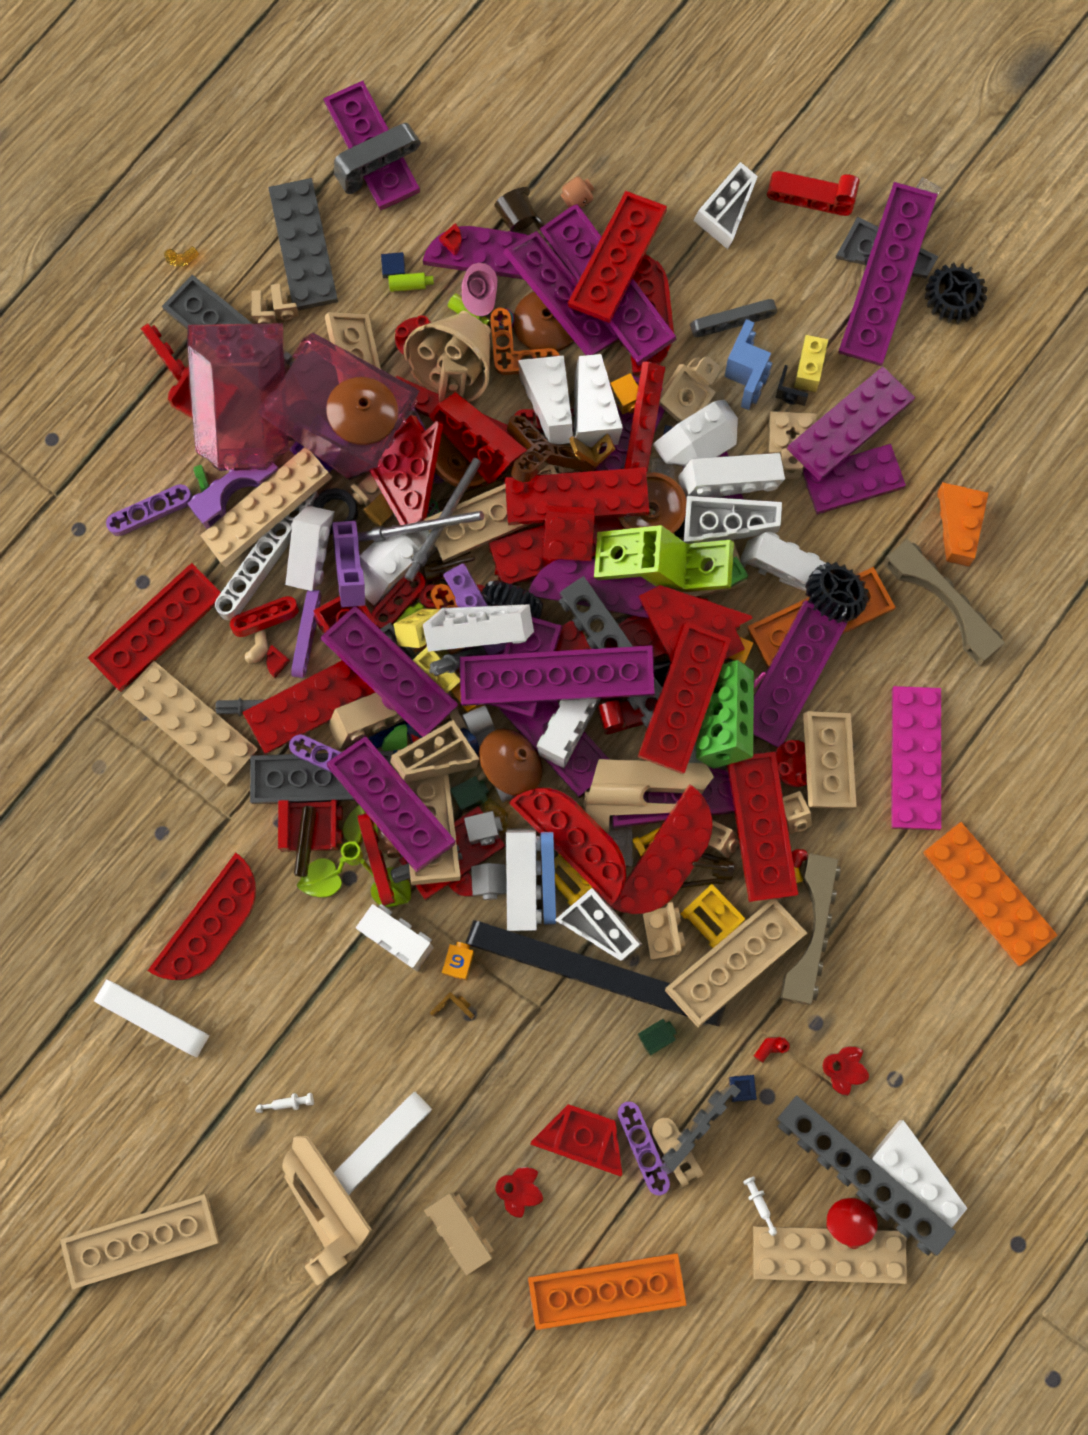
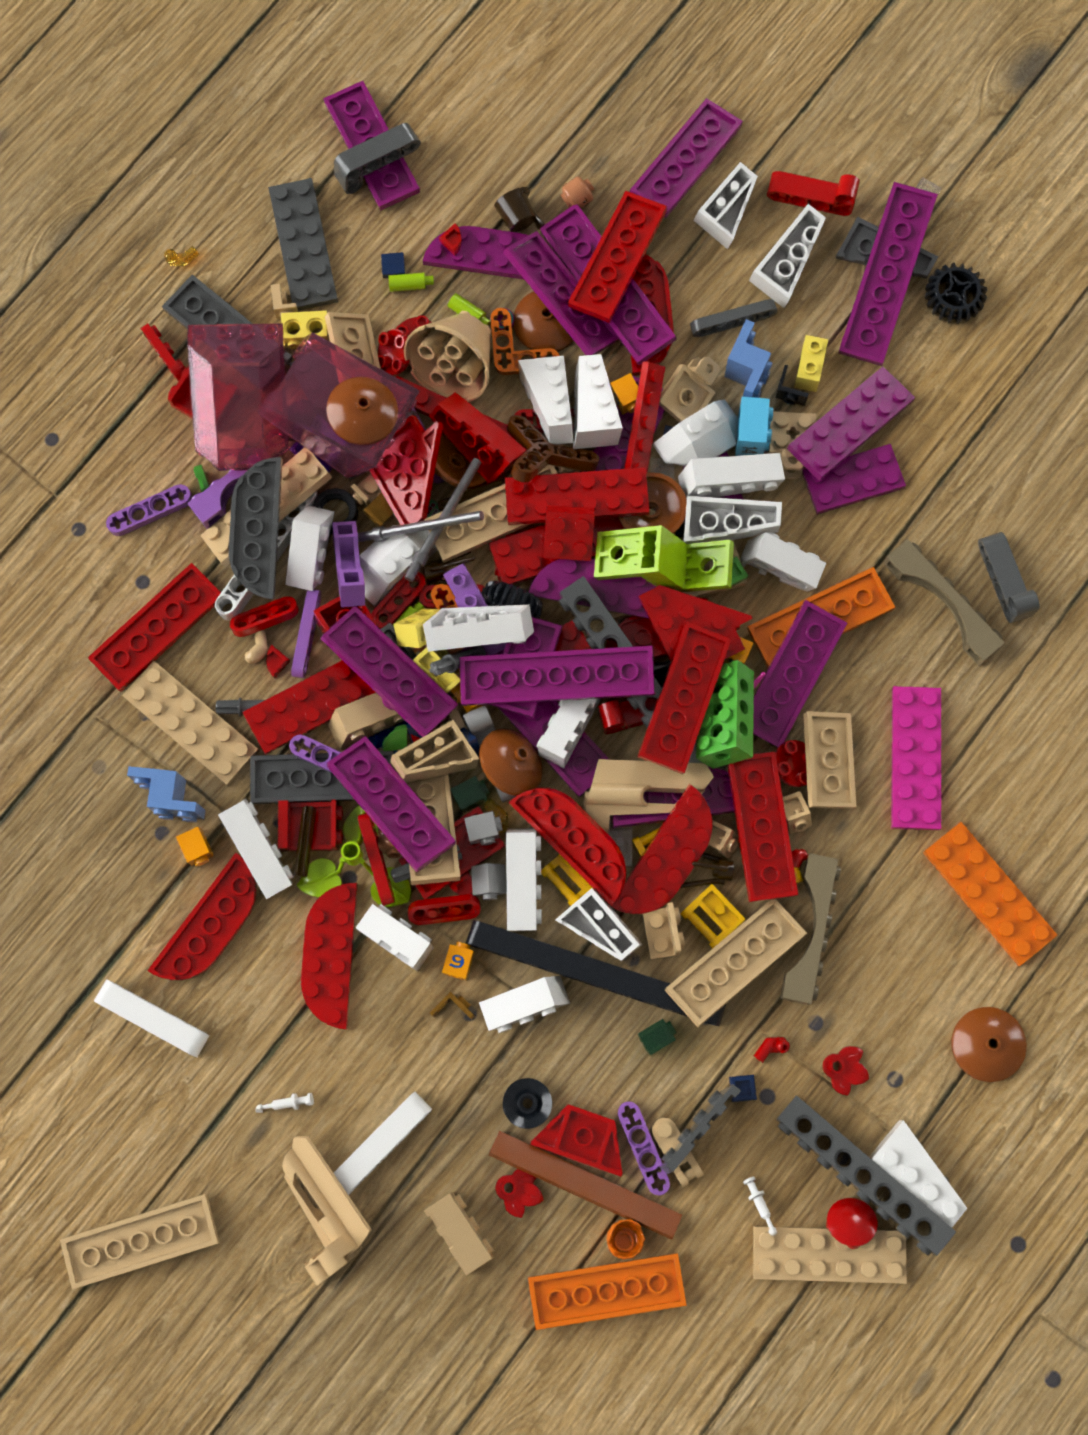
(166, 794): none -> medium blue bracket
(195, 847): none -> light orange brick
(256, 527): none -> dark grey plate
(256, 848): none -> white wedge
(260, 309): tan bracket -> none
(305, 323): none -> light yellow brick
(329, 955): none -> red plate
(392, 351): none -> red dish
(432, 911): none -> red plate
(451, 379): tan slope -> none
(479, 289): bright pink piece -> none
(524, 1003): none -> white wedge
(527, 1089): none -> black dish
(548, 877): medium blue beam -> none
(585, 1185): none -> dark orange tile
(592, 454): pearl gold bracket -> none
(625, 1239): none -> orange hair
(687, 155): none -> magenta plate
(753, 426): none -> medium azure brick
(785, 261): none -> white wedge
(836, 592): black gear -> none
(962, 521): orange wedge -> none
(972, 1047): none -> dark orange dish
(1006, 578): none -> dark grey beam

